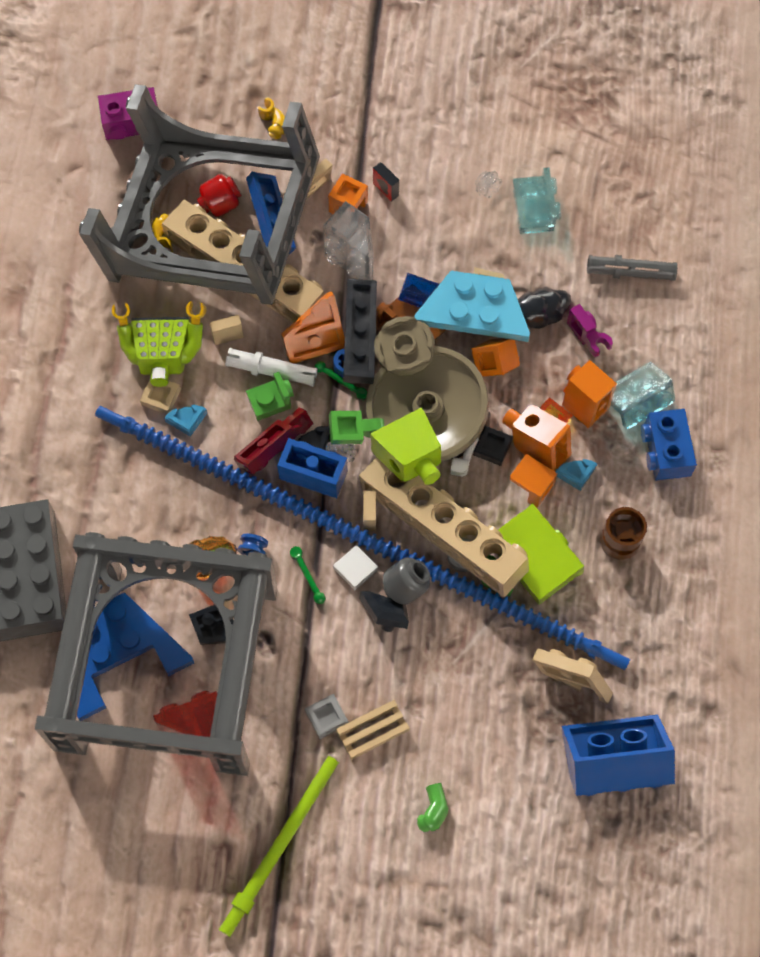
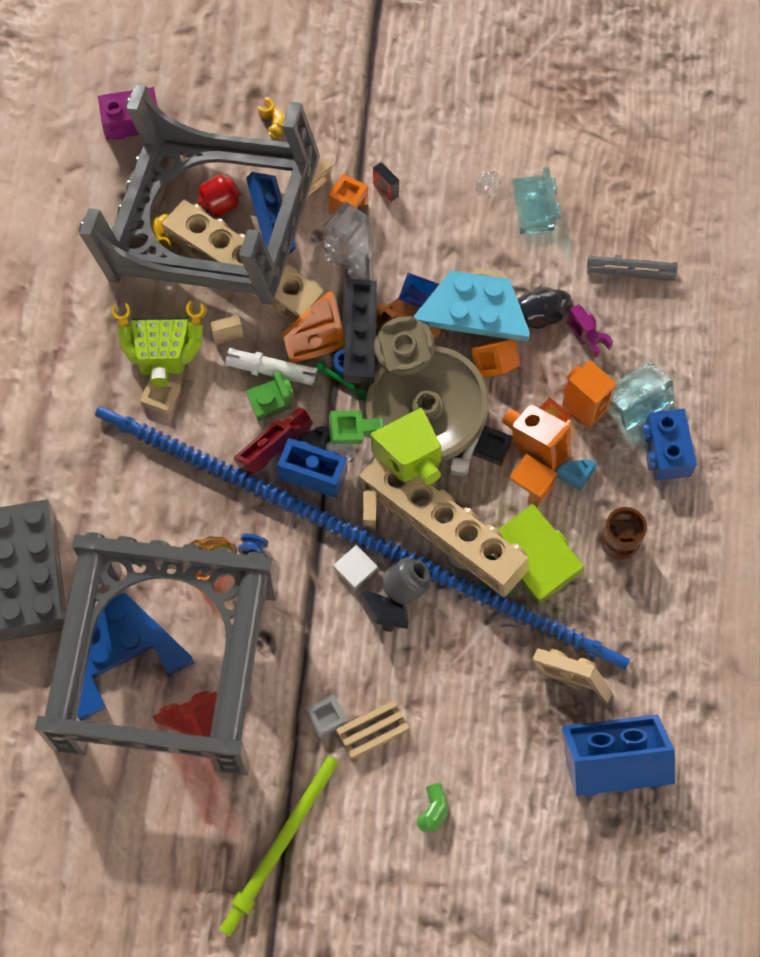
(186, 418): dark azure tile -> none
(209, 626): black piece -> none
(296, 554): green hinge -> none

